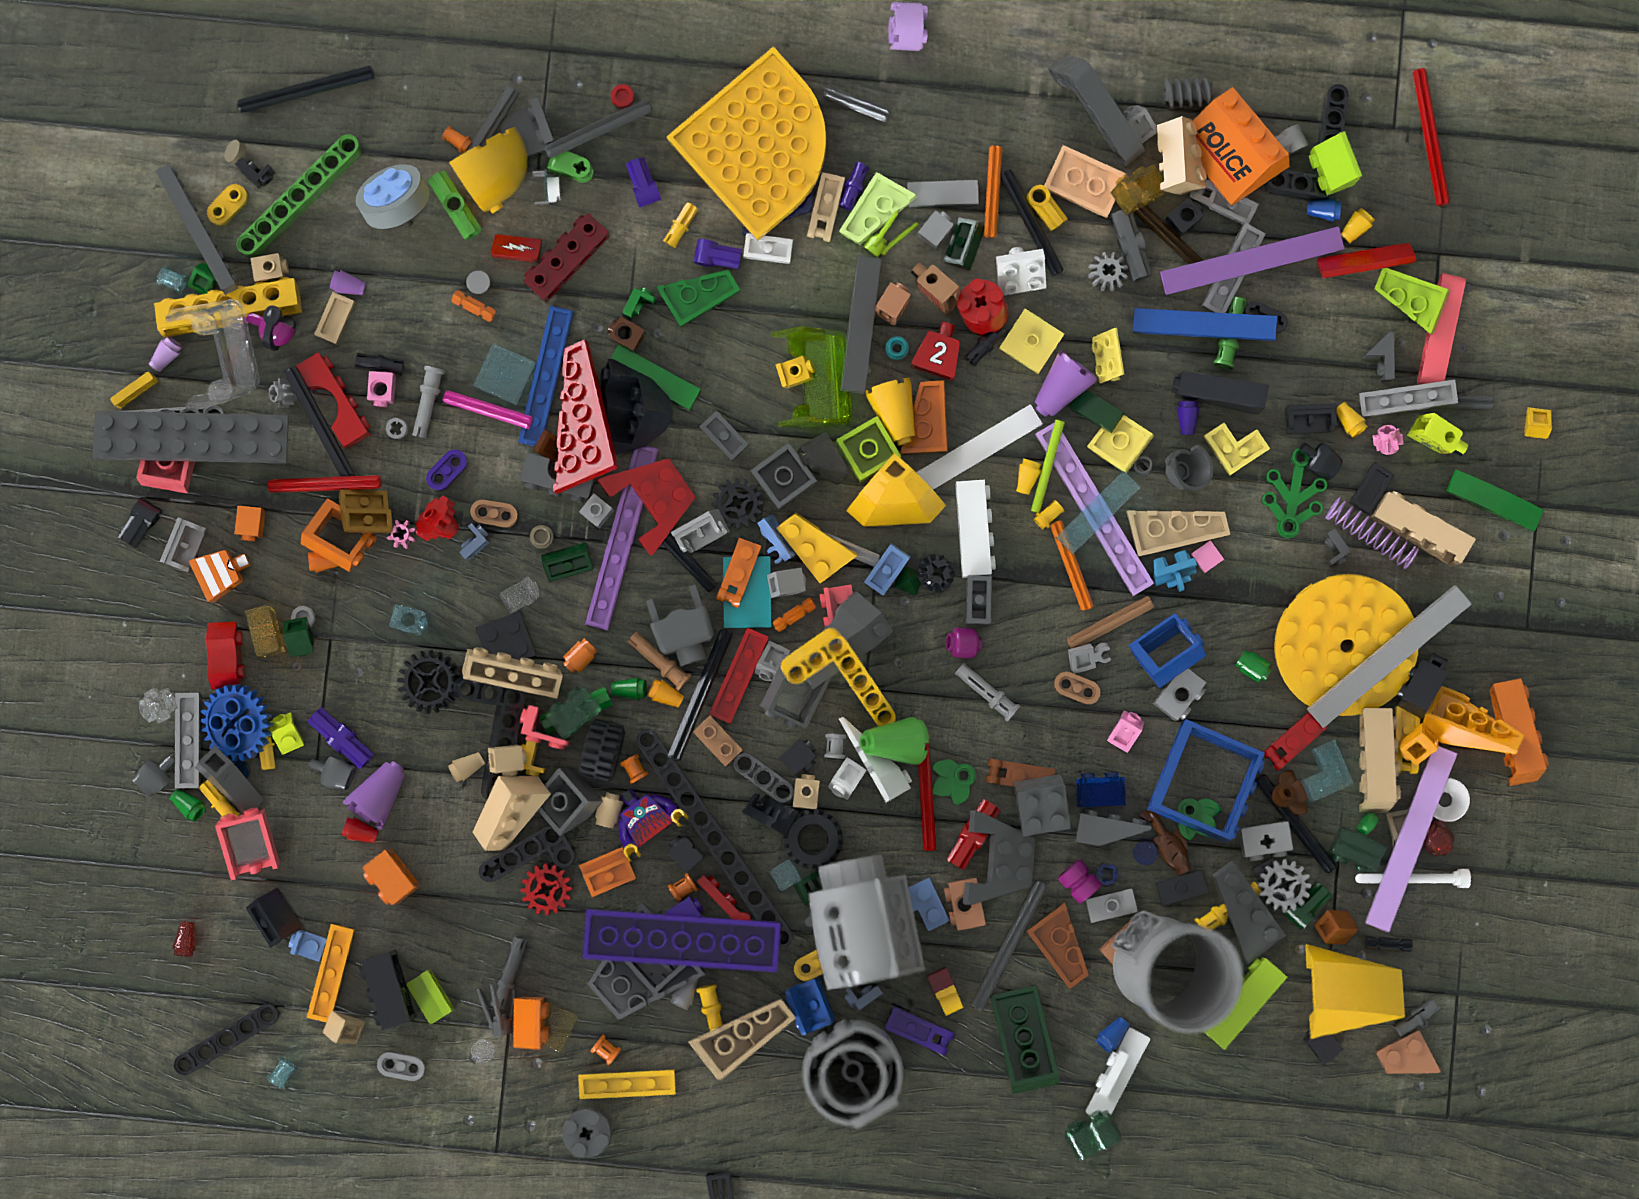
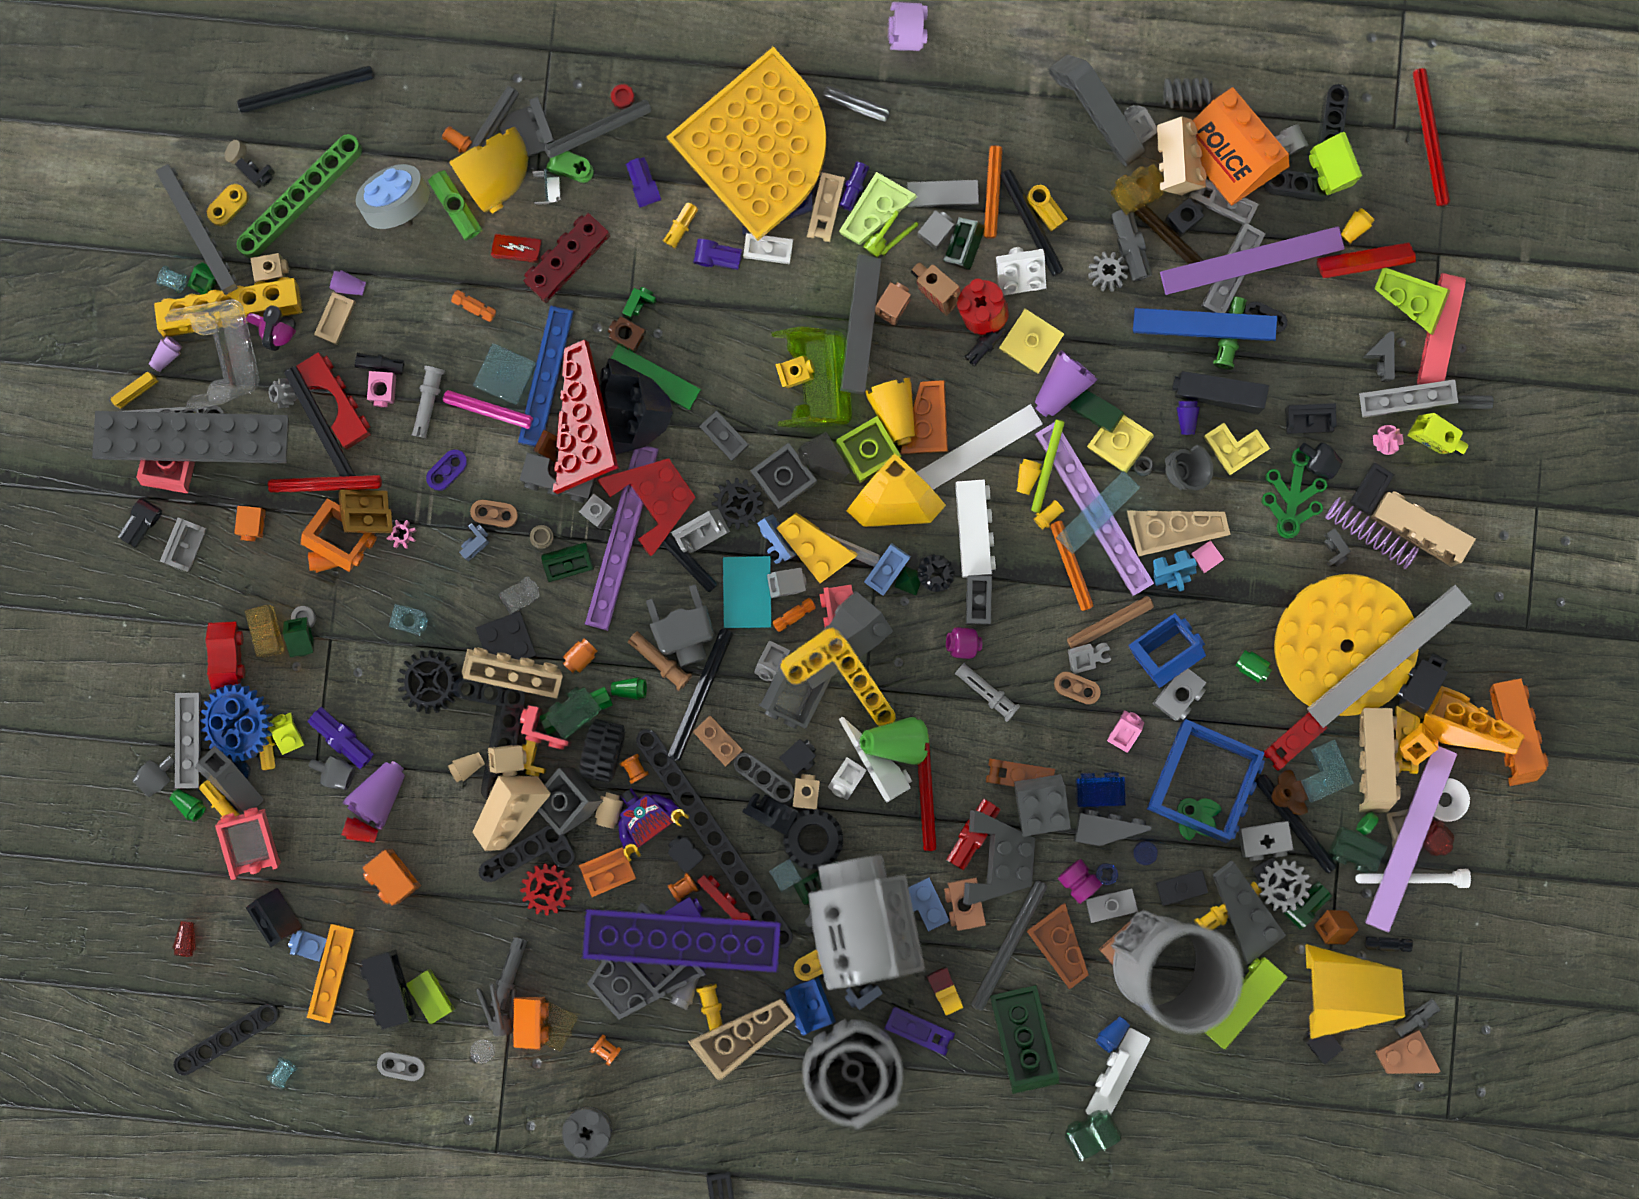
(157, 705): clear brick -> none
(219, 573): orange torso -> none
(343, 1028): tan slope -> none
(389, 427): light grey bush -> none
(437, 520): red plant -> none
(478, 282): light grey tile -> none
(627, 1084): yellow plate -> none
(664, 693): light orange cone -> none
(696, 296): green wing -> none
(738, 675): red plate -> none
(739, 571): orange plate -> none
(834, 746): light grey bush -> none
(897, 341): teal plate -> none
(938, 353): red torso -> none
(950, 782): green plate -> none
(1083, 181): light nougat plate -> none
(1108, 356): light yellow hinge -> none
(1171, 846): reddish brown animal -> none
(1326, 209): blue cone -> none
(1352, 422): yellow cone -> none
(1494, 500): green slope -> none
(1538, 423): yellow slope -> none

